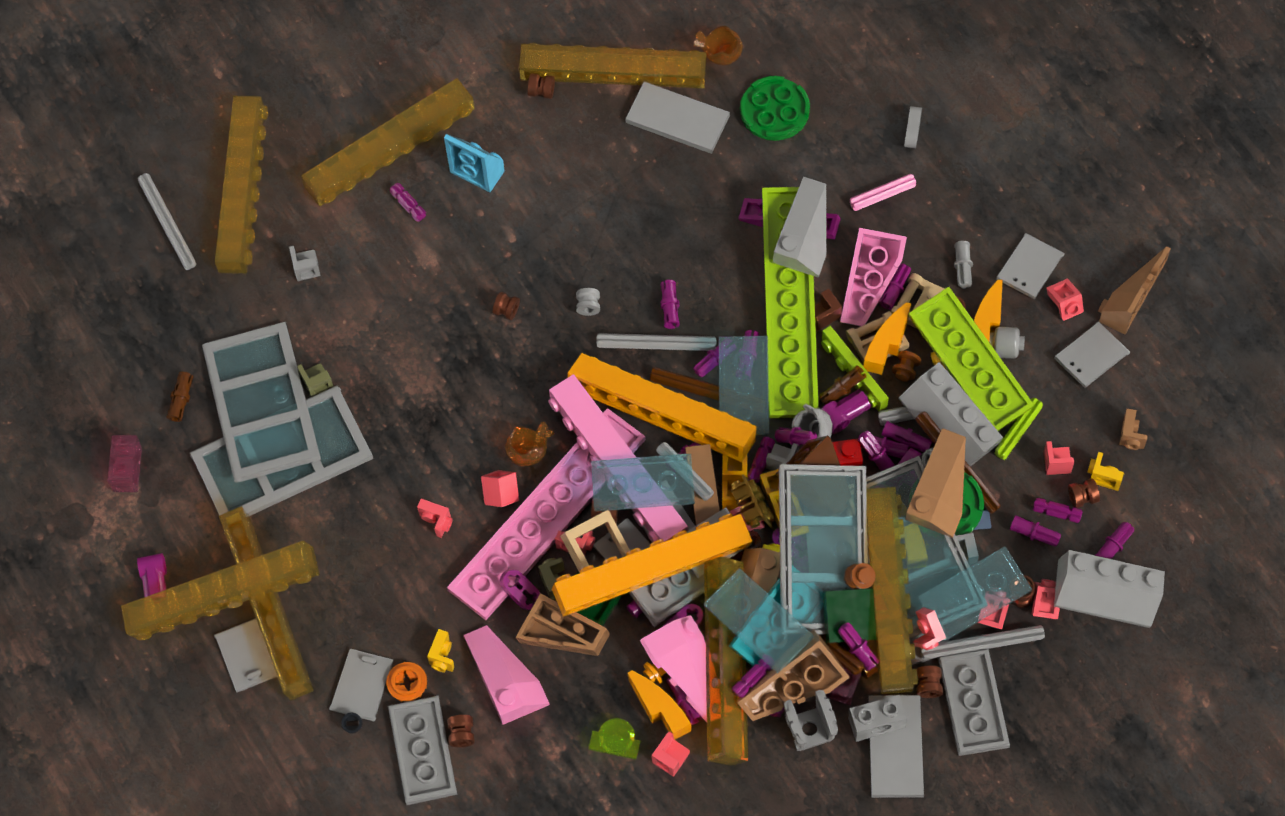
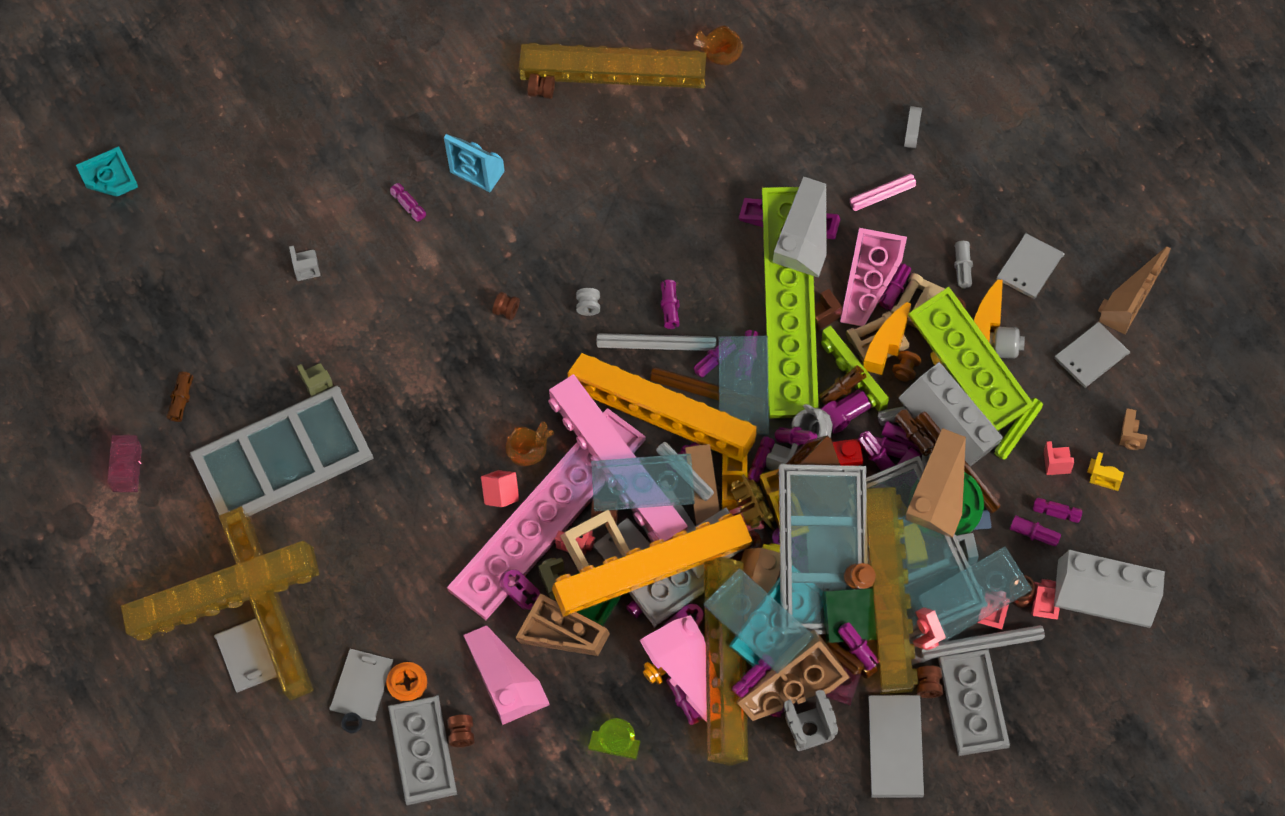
(108, 173): none -> teal plate
(152, 573): magenta piece -> none
(167, 221): light grey axle -> none
(240, 184): clear yellow brick -> none
(260, 402): door -> none
(388, 142): clear yellow brick -> none
(434, 513): coral bracket -> none
(441, 647): yellow bracket -> none
(659, 705): light orange slope -> none
(670, 755): coral panel -> none
(677, 117): light grey tile -> none
(775, 108): green tile -> none
(877, 718): light grey brick -> none
(915, 432): none -> reddish brown pin
(1066, 298): coral bracket -> none
(1083, 493): copper wheel -> none
(1116, 541): magenta axle -> none

